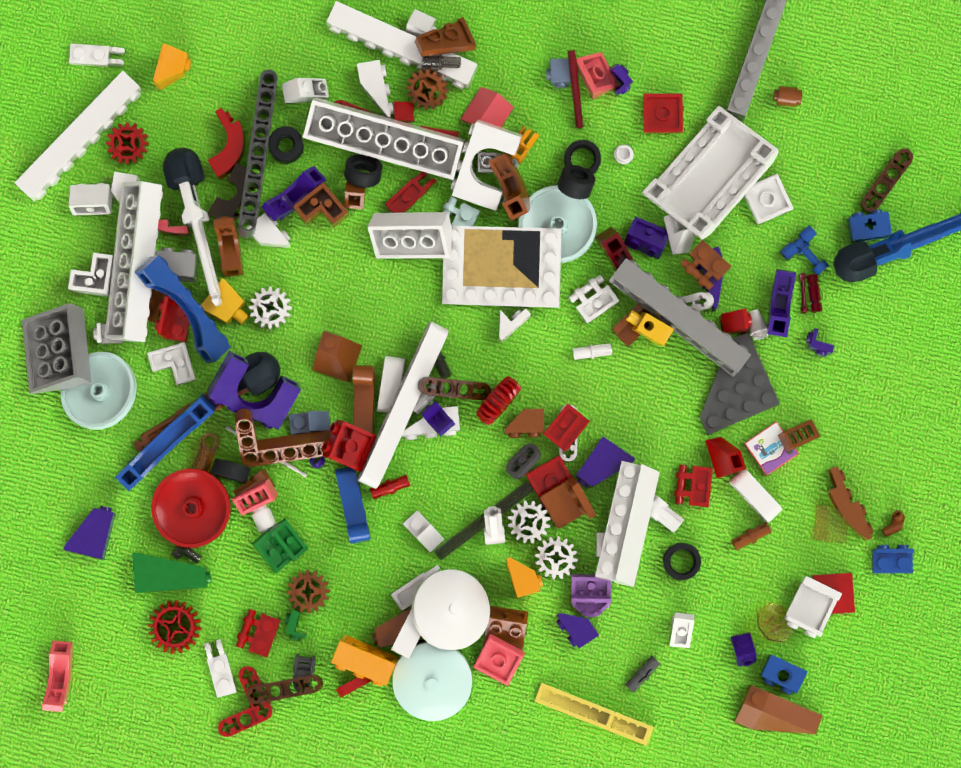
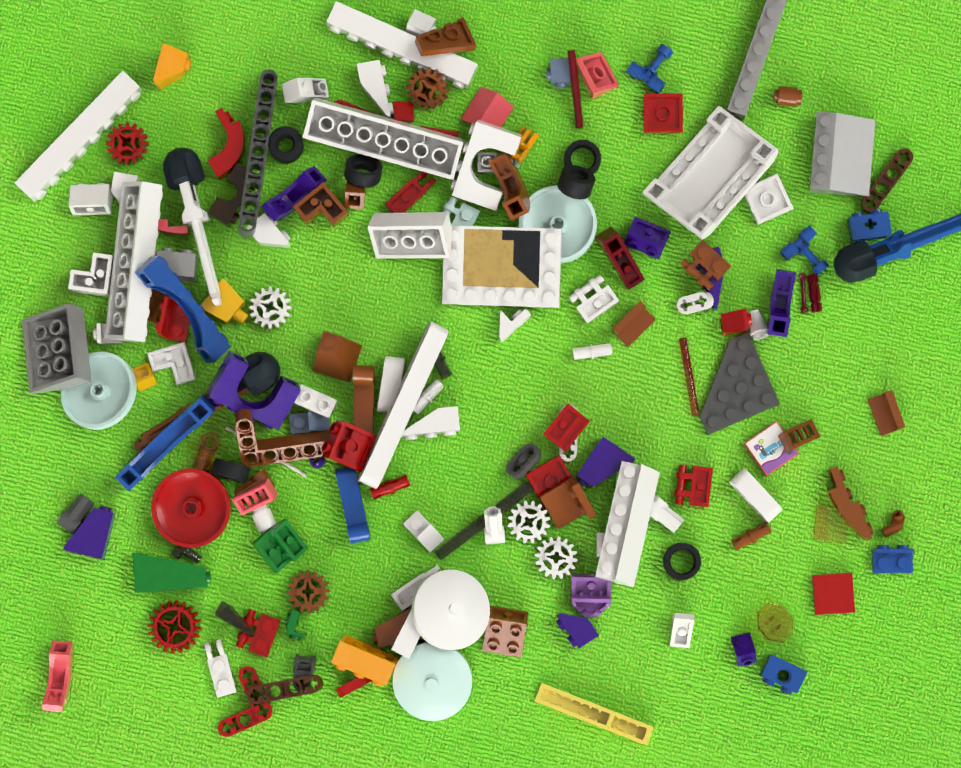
(73, 518): none -> dark grey piece
(94, 55): white hinge -> none
(144, 377): none -> yellow slope
(229, 246): dark orange arch -> none
(231, 616): none -> clear smoke slope
(316, 401): none -> white bracket
(437, 418): dark purple bracket -> none
(441, 62): clear smoke axle -> none
(454, 388): reddish brown beam -> none
(498, 400): red gear -> none
(499, 659): coral tile -> none
(523, 579): light orange slope -> none
(527, 422): dark orange slope -> none
(620, 74): dark purple bracket -> none
(623, 154): white plate -> none
(642, 674): dark grey pin -> none
(648, 73): none -> blue bar
(656, 331): yellow torso -> none
(675, 313): light grey brick -> none
(678, 235): white slope -> none
(689, 376): none -> clear red bar
(725, 457): red slope -> none
(772, 713): dark orange wedge -> none
(811, 607): white panel -> none
(821, 348): dark purple bracket -> none
(842, 154): none -> slope
(886, 413): none -> dark orange panel

